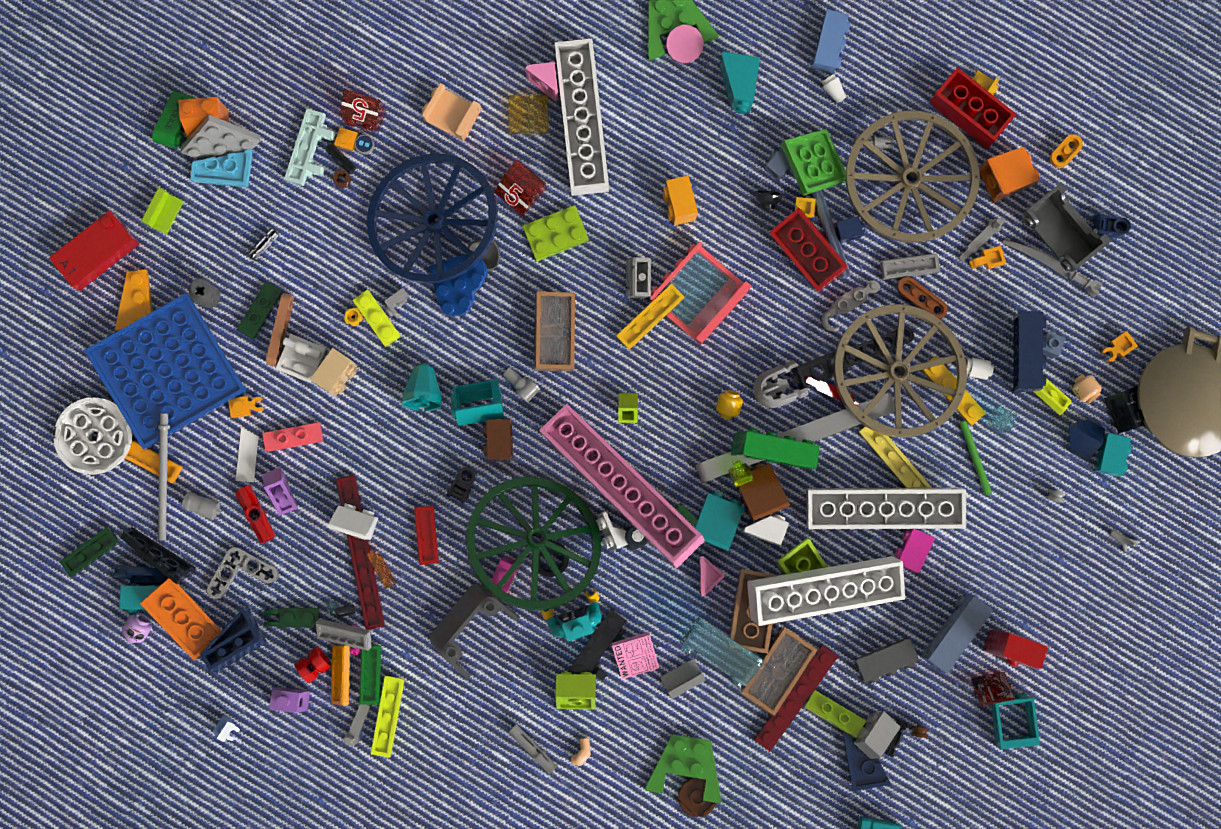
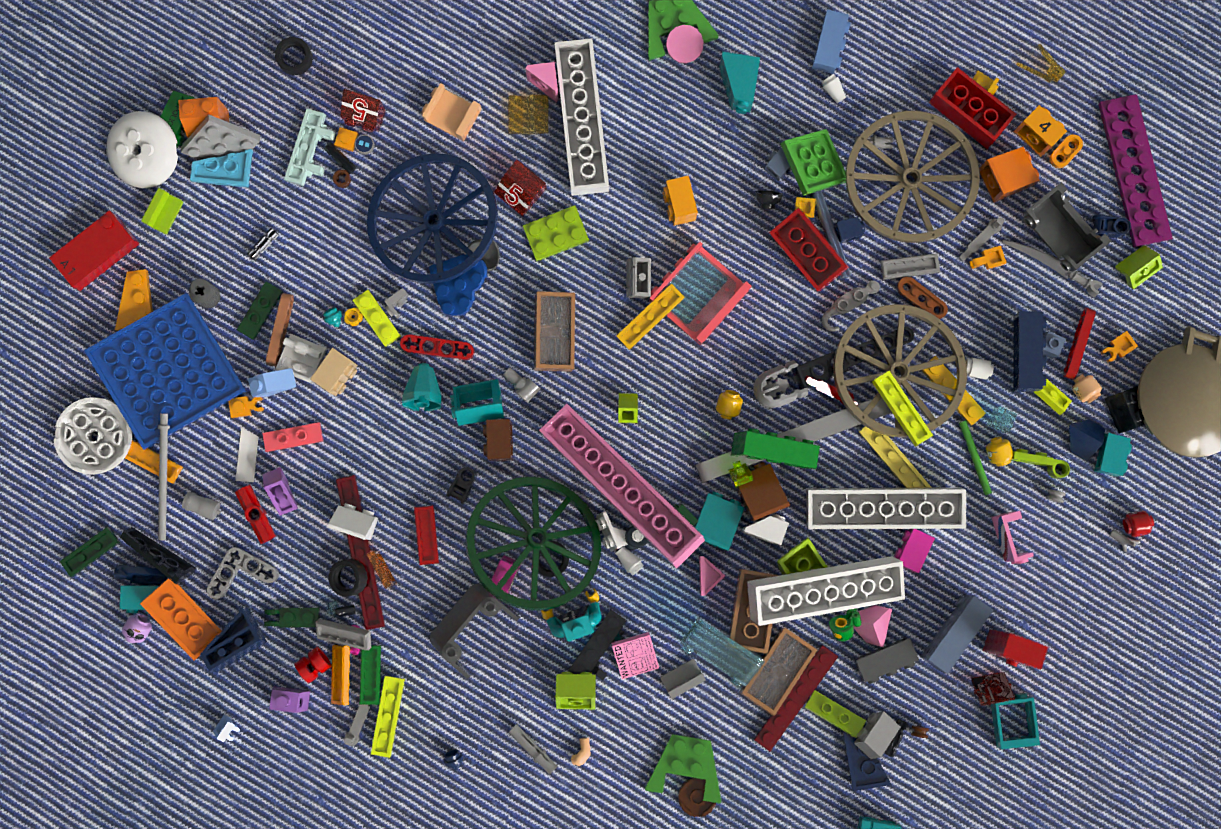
(157, 152): none -> white brick
(272, 383): none -> light blue slope
(283, 46): none -> black tyre
(332, 317): none -> teal plate
(335, 579): none -> black tyre
(437, 347): none -> red beam
(453, 759): none -> dark blue plate
(630, 561): none -> white cone
(842, 625): none -> green piece
(874, 624): none -> bright pink slope
(902, 408): none -> neon yellow plate
(999, 451): none -> yellow head
(1005, 540): none -> bright pink panel
(1040, 130): none -> light orange brick
(1041, 459): none -> lime plate
(1054, 72): none -> clear yellow plant
(1079, 343): none -> red beam
(1138, 523): none -> red head
(1140, 266): none -> lime panel
(1144, 162): none -> magenta plate

